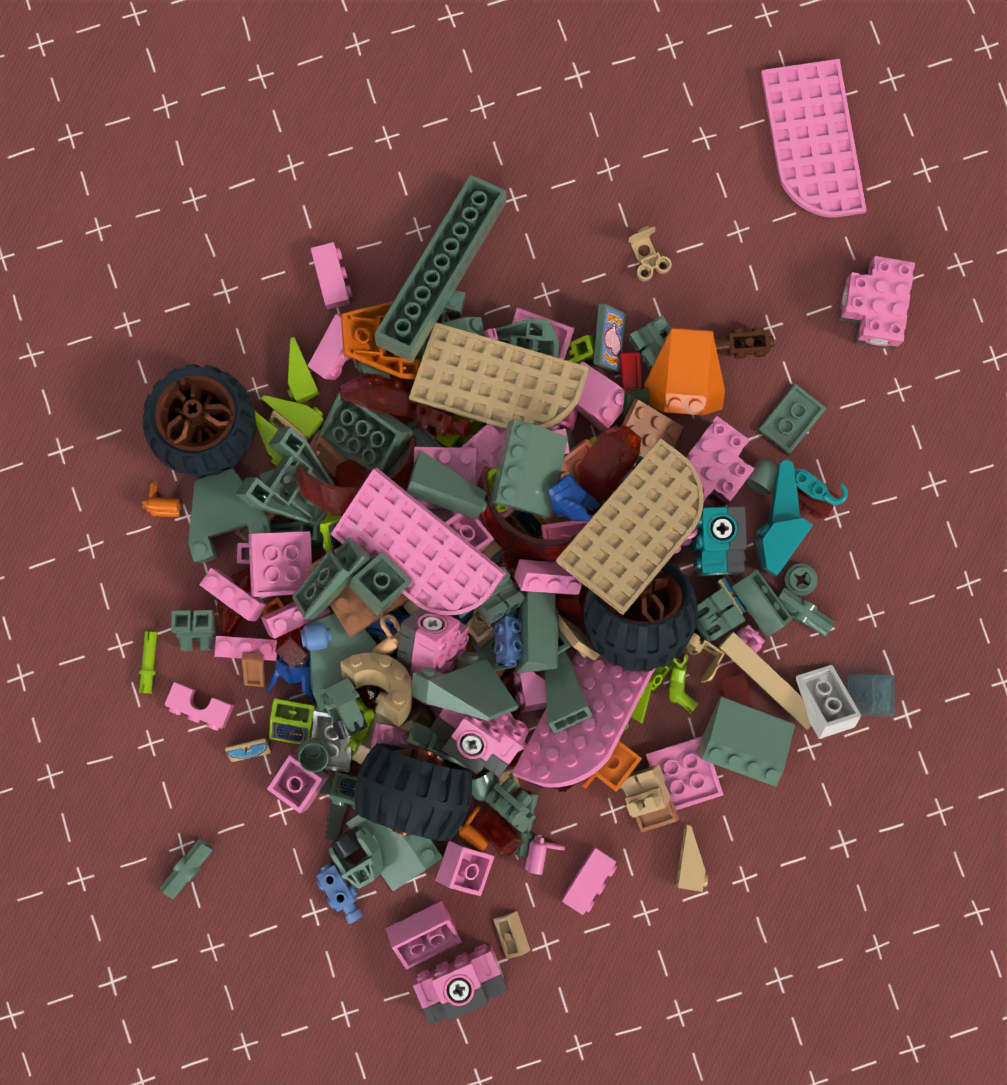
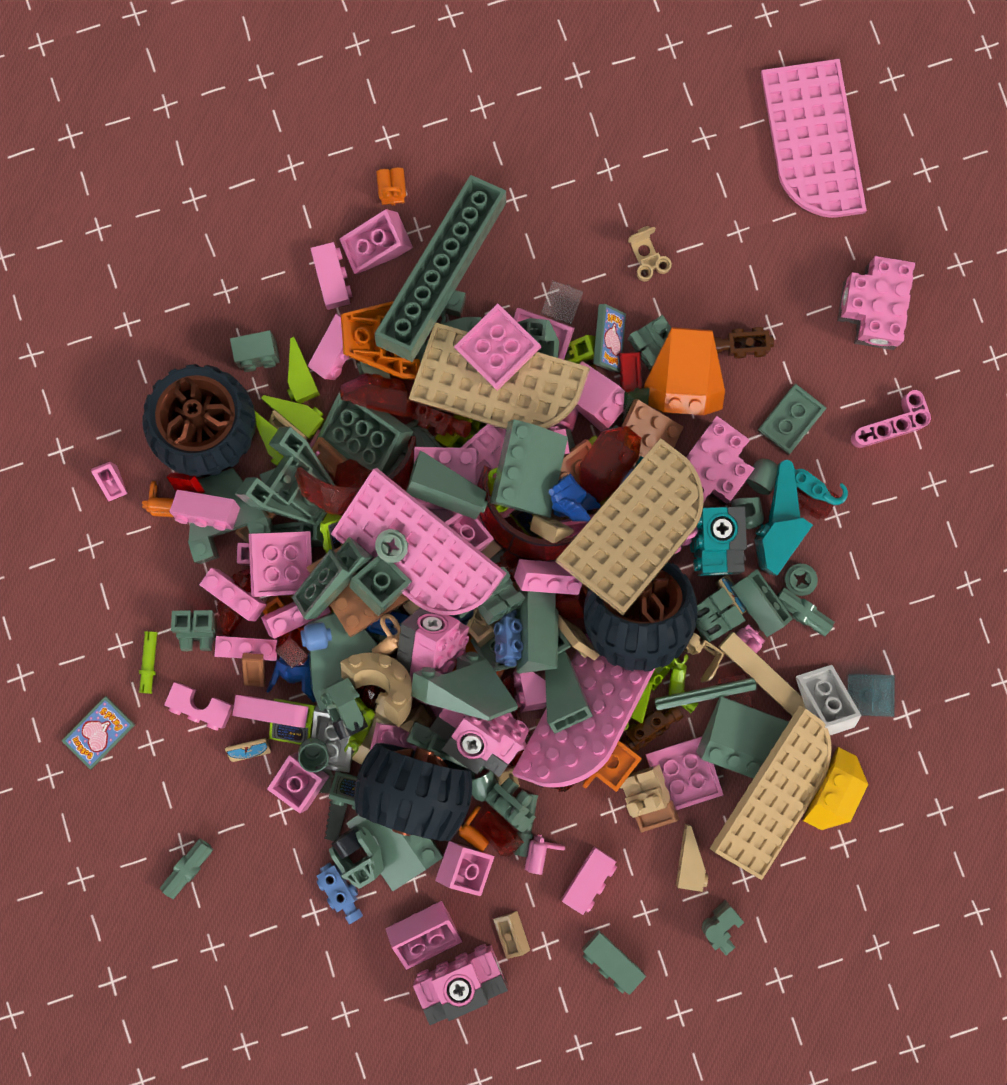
(98, 732): none -> tile
(109, 480): none -> bright pink slope
(185, 483): none -> red tile
(204, 510): none -> bright pink brick
(255, 351): none -> sand green brick
(270, 711): none -> bright pink beam
(376, 241): none -> bright pink slope
(383, 549): none -> sand green gear
(391, 186): none -> orange piece
(497, 347): none -> bright pink plate
(550, 528): none -> tan slope
(562, 302): none -> clear piece
(613, 963): none -> sand green brick
(651, 724): none -> reddish brown brick
(705, 694): none -> sand green axle
(717, 926): none -> sand green hips
(753, 511): none -> sand green helmet
(777, 795): none -> tan plate
(839, 792): none -> yellow wedge
(889, 425): none -> bright pink beam

